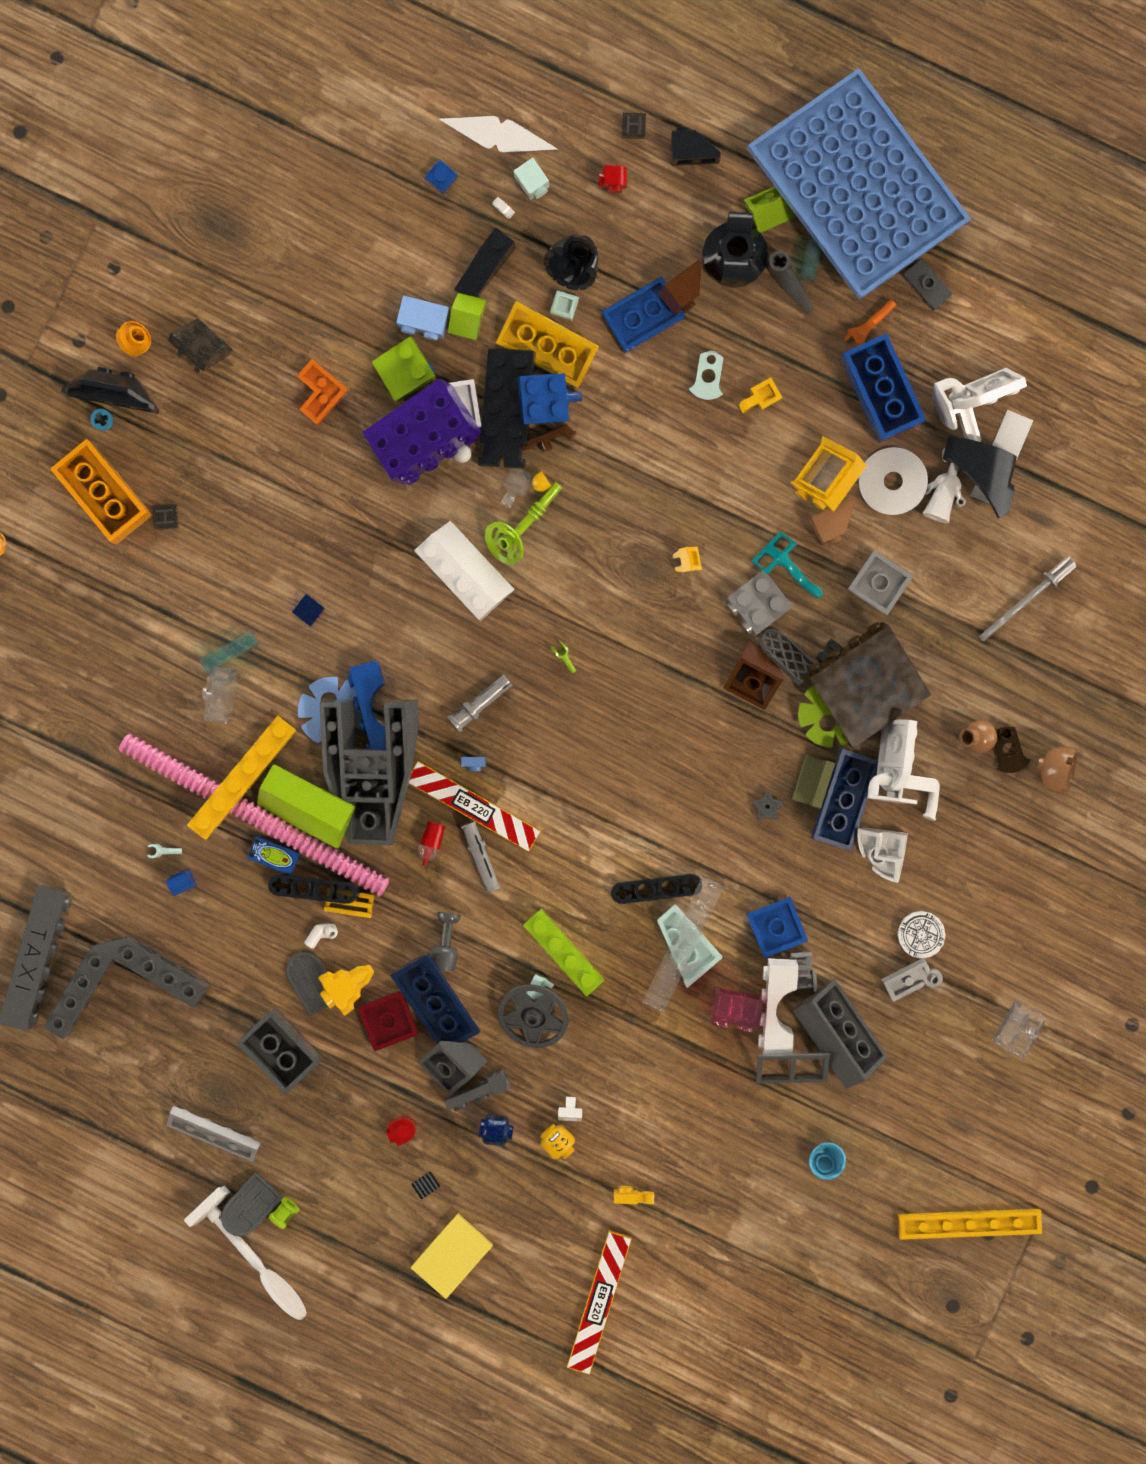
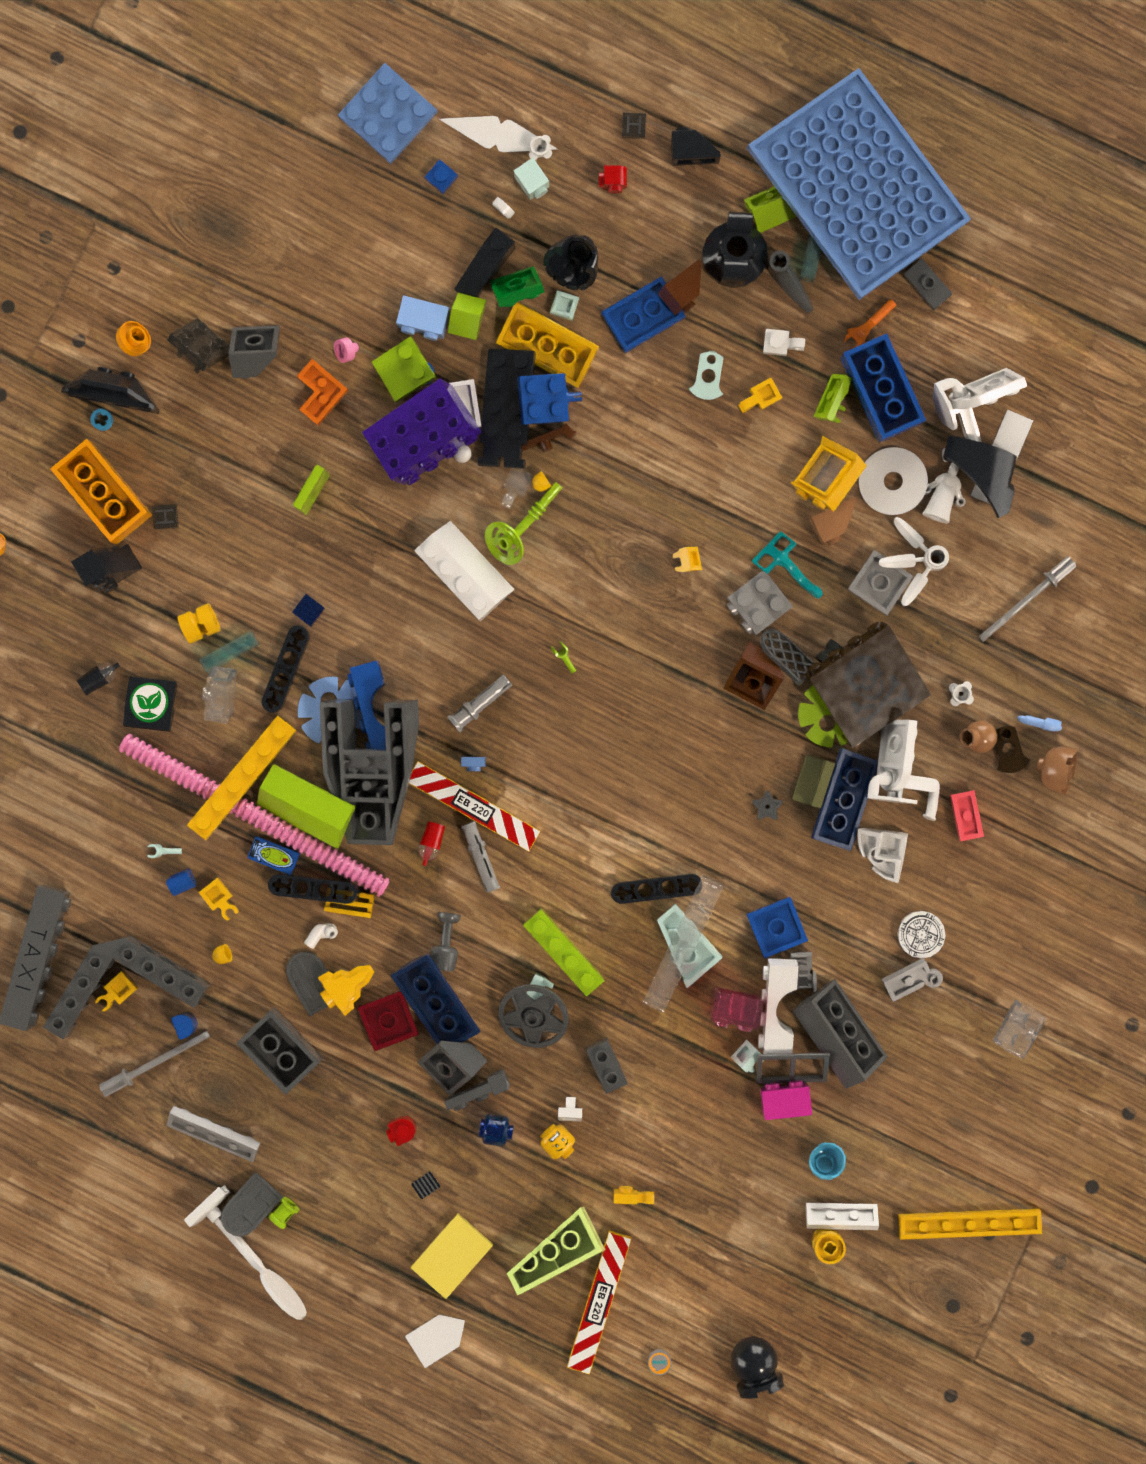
(98, 677): none -> black piece
(105, 568): none -> black wedge
(118, 989): none -> yellow plate
(125, 1078): none -> light grey piece
(149, 704): none -> slope
(184, 1024): none -> blue brick
(199, 623): none -> yellow wheel
(217, 896): none -> yellow plate
(222, 954): none -> yellow hinge
(252, 349): none -> dark grey slope
(289, 670): none -> black beam
(311, 489): none -> lime tile
(345, 350): none -> bright pink tile
(387, 113): none -> medium blue plate
(436, 1338): none -> white sticker
(517, 287): none -> green plate
(537, 141): none -> white plate
(565, 1248): none -> yellowish green wedge
(606, 1065): none -> dark grey brick
(659, 1362): none -> light grey tile
(746, 1056): none -> light aqua tile
(755, 1365): none -> black tile
(778, 342): none -> white plate
(786, 1100): none -> dark pink brick
(828, 1245): none -> yellow wheel
(833, 395): none -> lime plate
(842, 1216): none -> white plate
(909, 560): none -> white plant
(966, 815): none -> coral plate
(967, 693): none -> white plate
(1046, 724): none -> light blue piece

